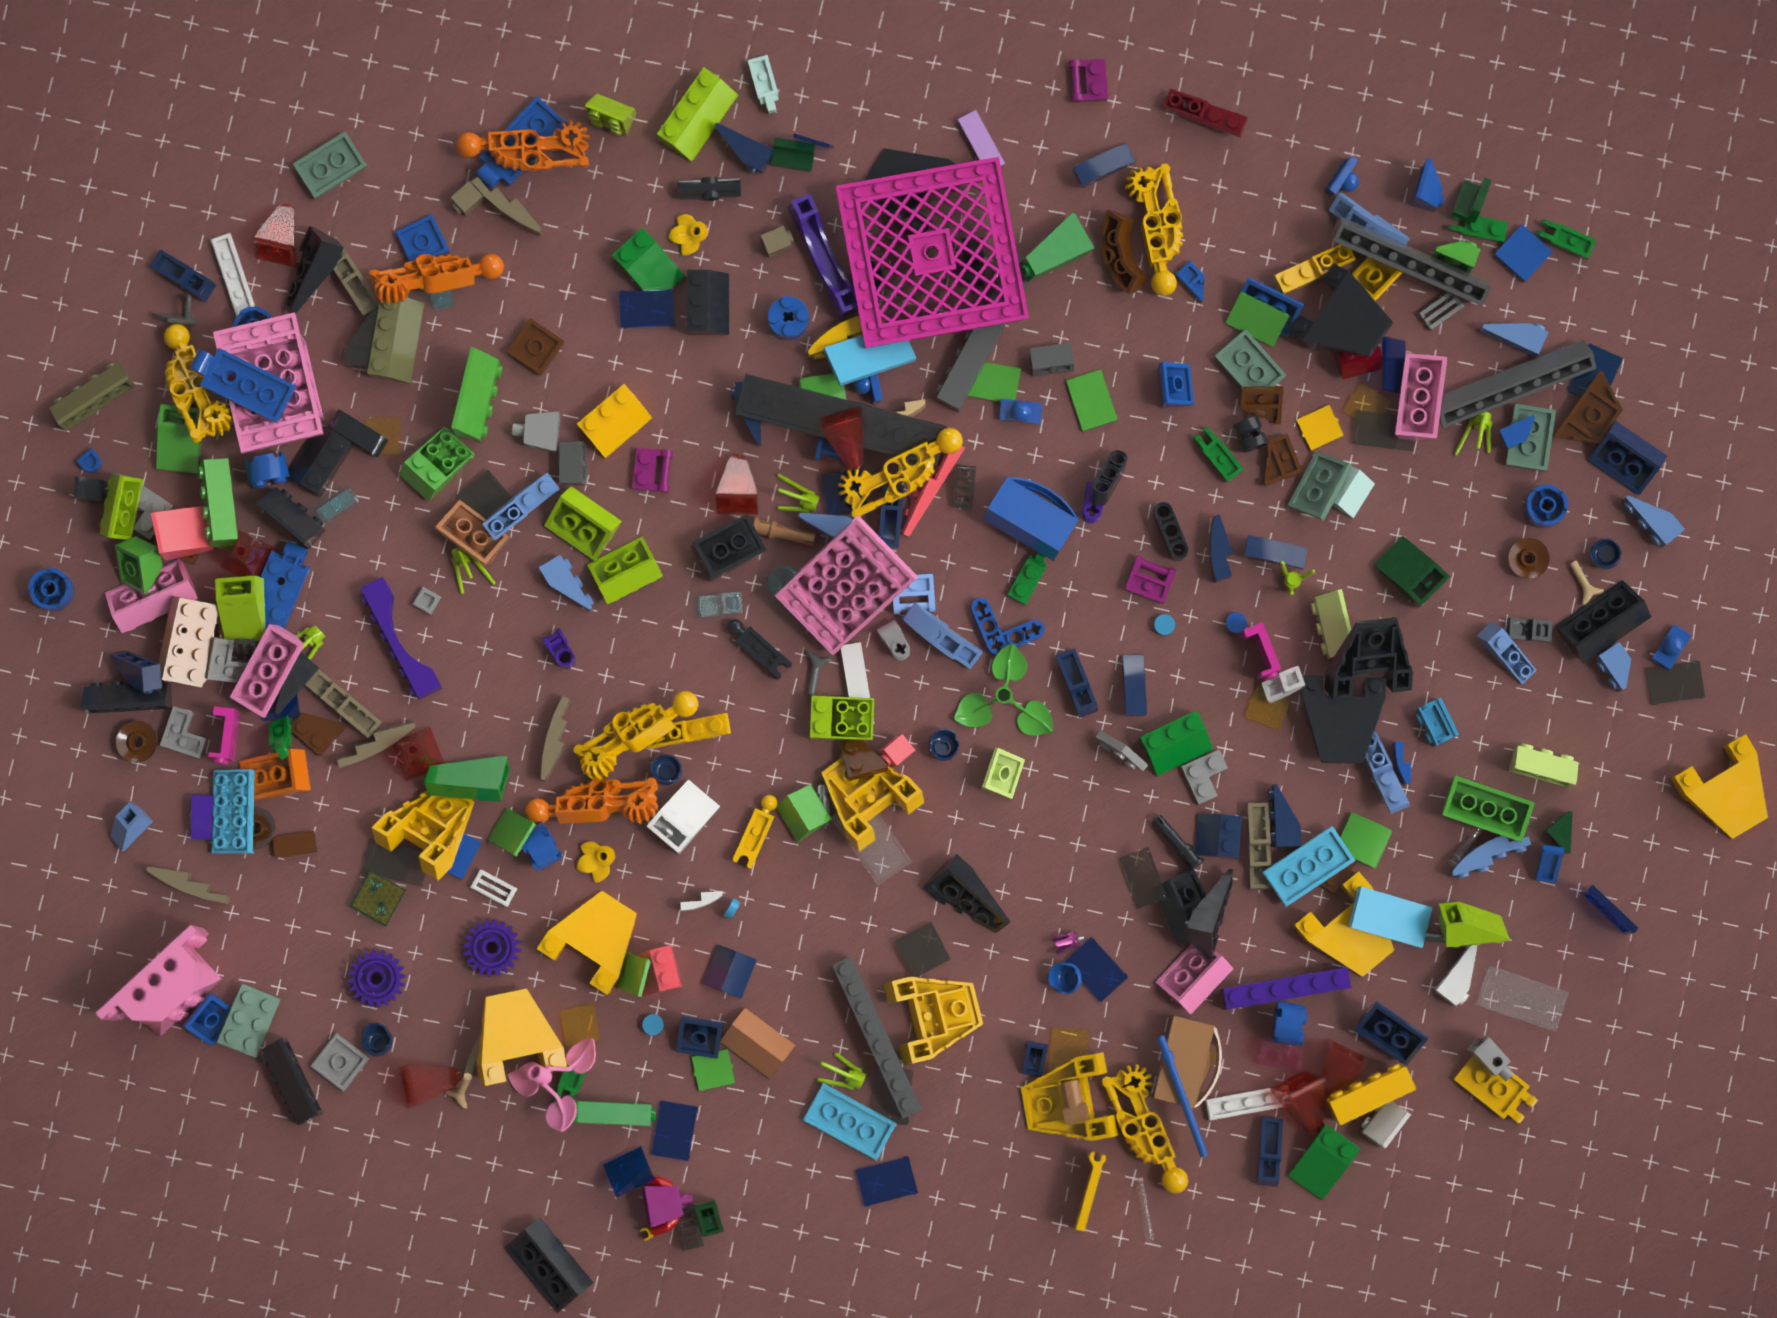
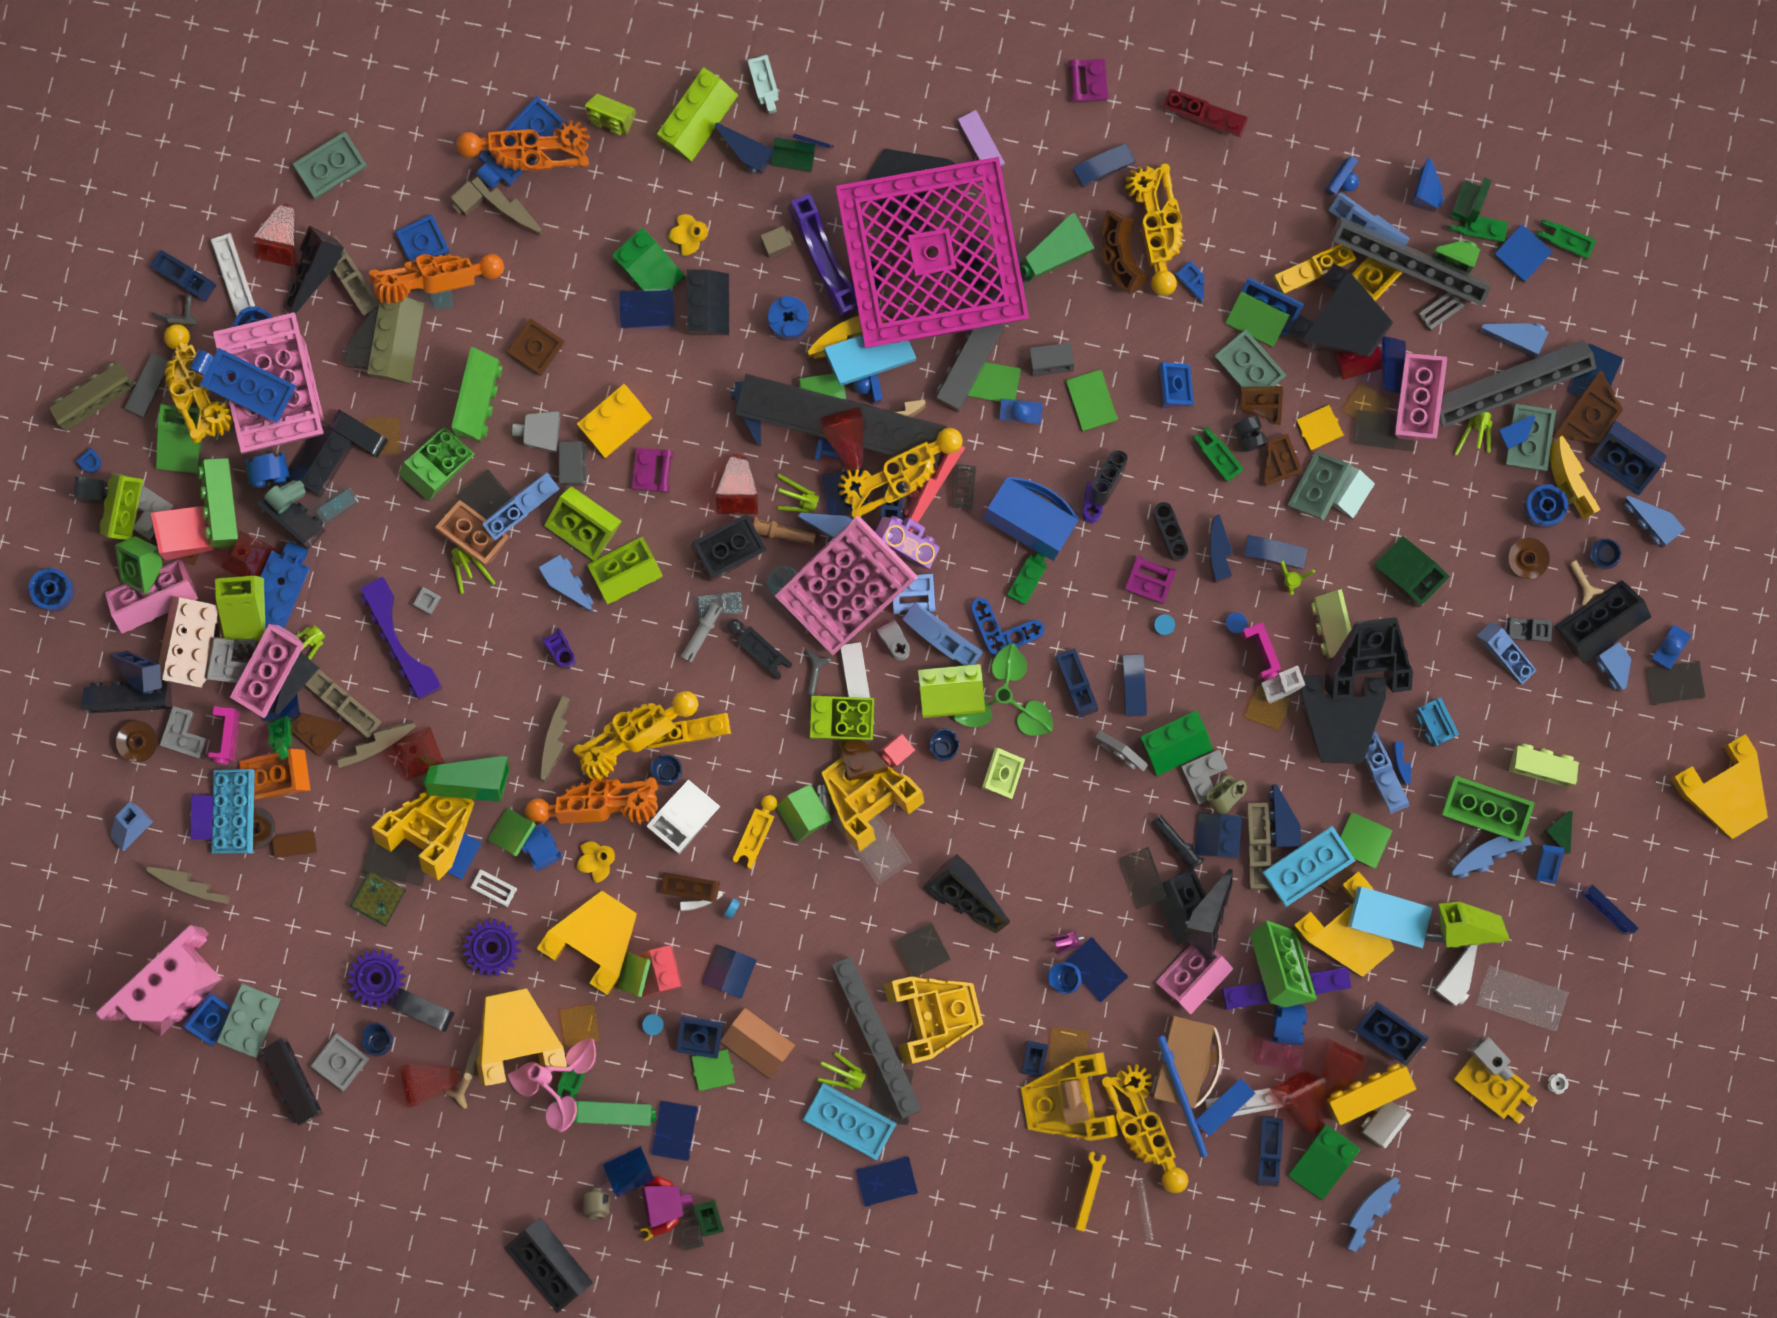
(147, 386): none -> dark grey tile
(284, 496): none -> sand green piece
(423, 1010): none -> black beam
(596, 1204): none -> dark tan head
(690, 887): none -> reddish brown tile
(702, 631): none -> light grey pin
(709, 188): black piece -> none
(906, 544): none -> medium lavender piece
(951, 691): none -> lime slope
(1223, 795): none -> olive piece
(1225, 1107): none -> blue tile
(1282, 965): none -> bright green slope
(1374, 1204): none -> medium blue slope
(1557, 1078): none -> white plate
(1566, 474): none -> yellow slope

